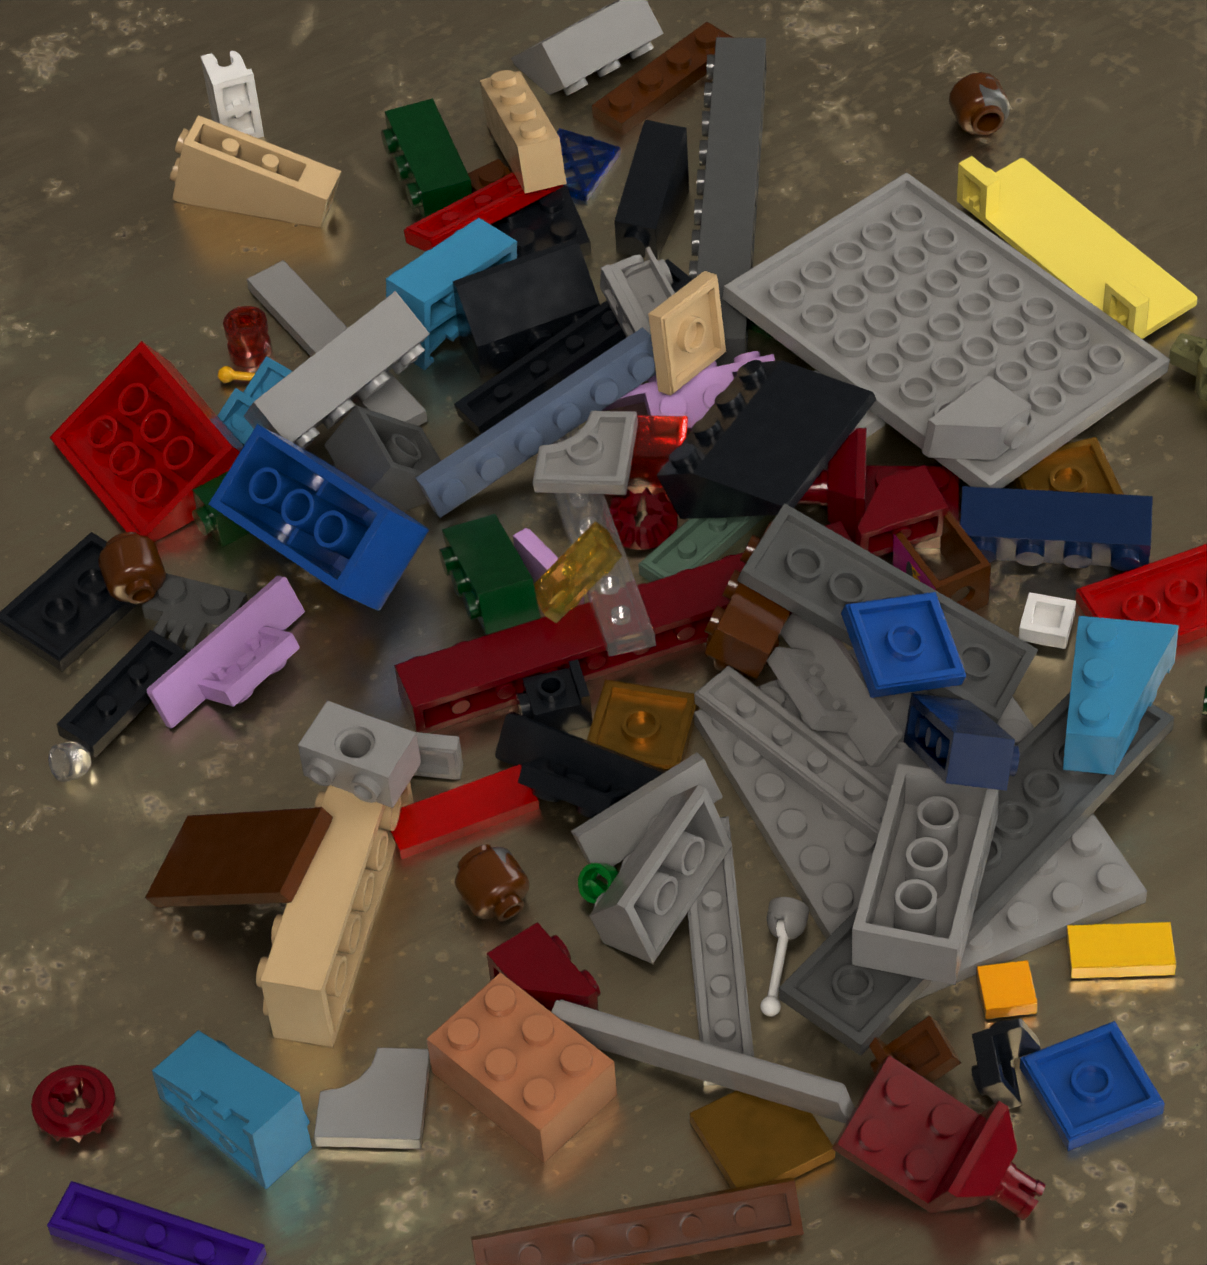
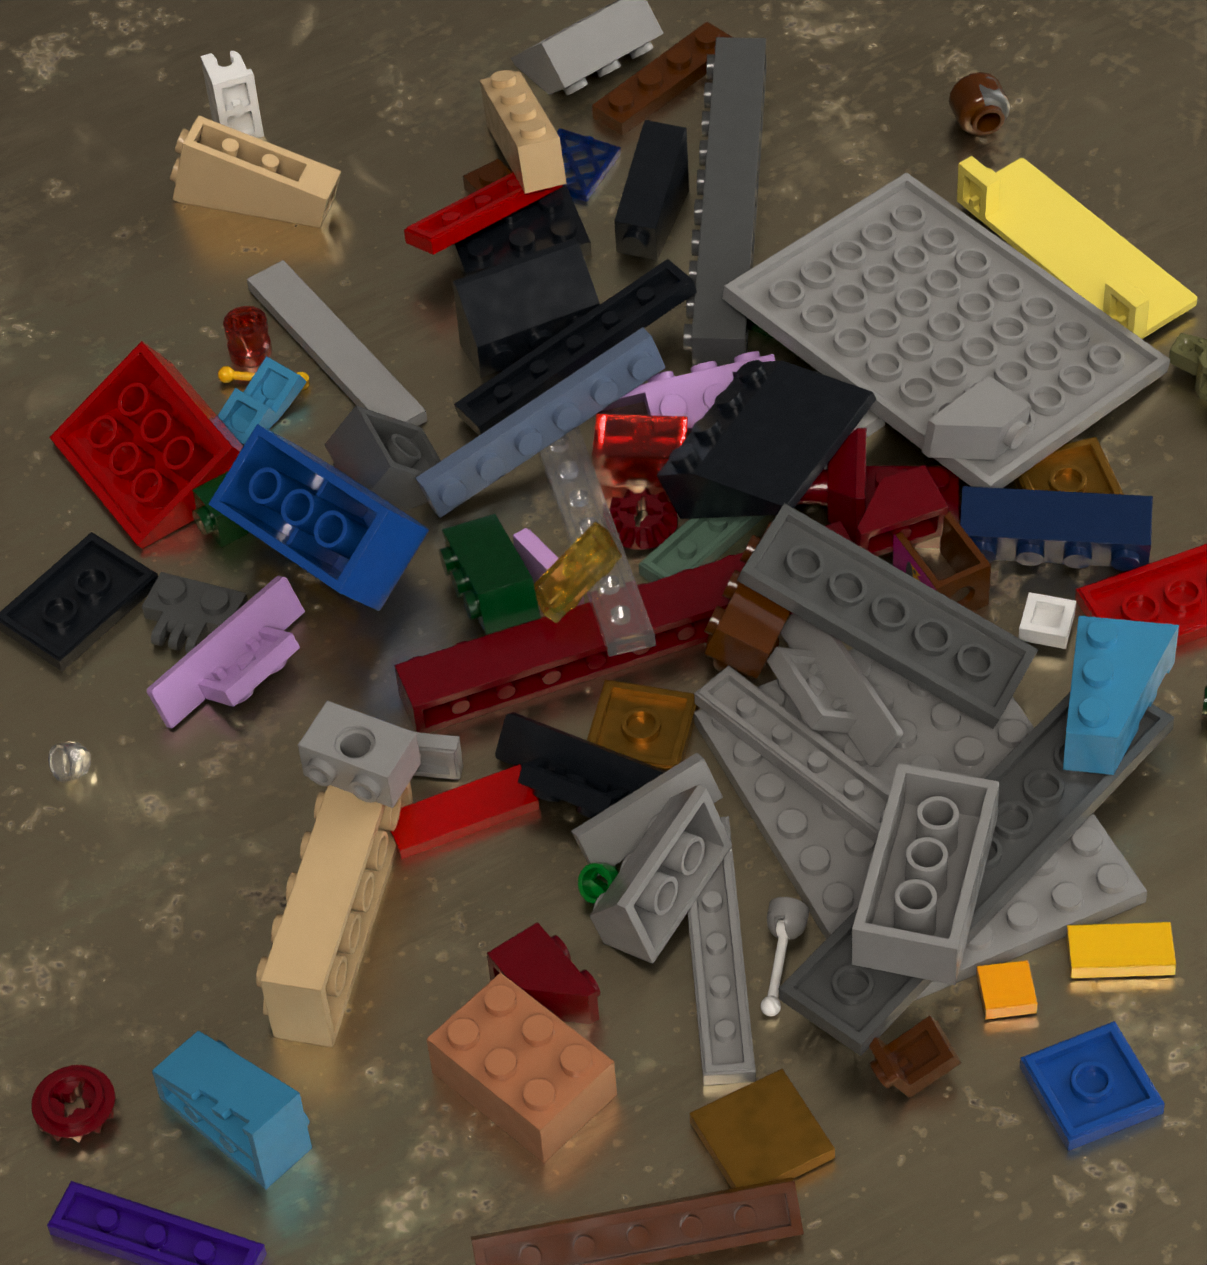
(119, 694): black plate -> none
(131, 568): reddish brown head -> none
(239, 858): reddish brown tile -> none
(340, 371): light grey brick -> none
(381, 1106): light grey tile -> none
(425, 157): dark green brick -> none
(429, 279): dark azure wedge -> none
(491, 882): reddish brown head -> none
(557, 698): black brick -> none
(591, 460): light grey tile -> none
(636, 289): light grey hinge -> none
(687, 332): tan tile -> none
(708, 1062): light grey tile -> none
(903, 644): blue tile -> none
(935, 1145): dark red plate -> none
(960, 742): dark blue brick -> none
(995, 1053): black bracket -> none

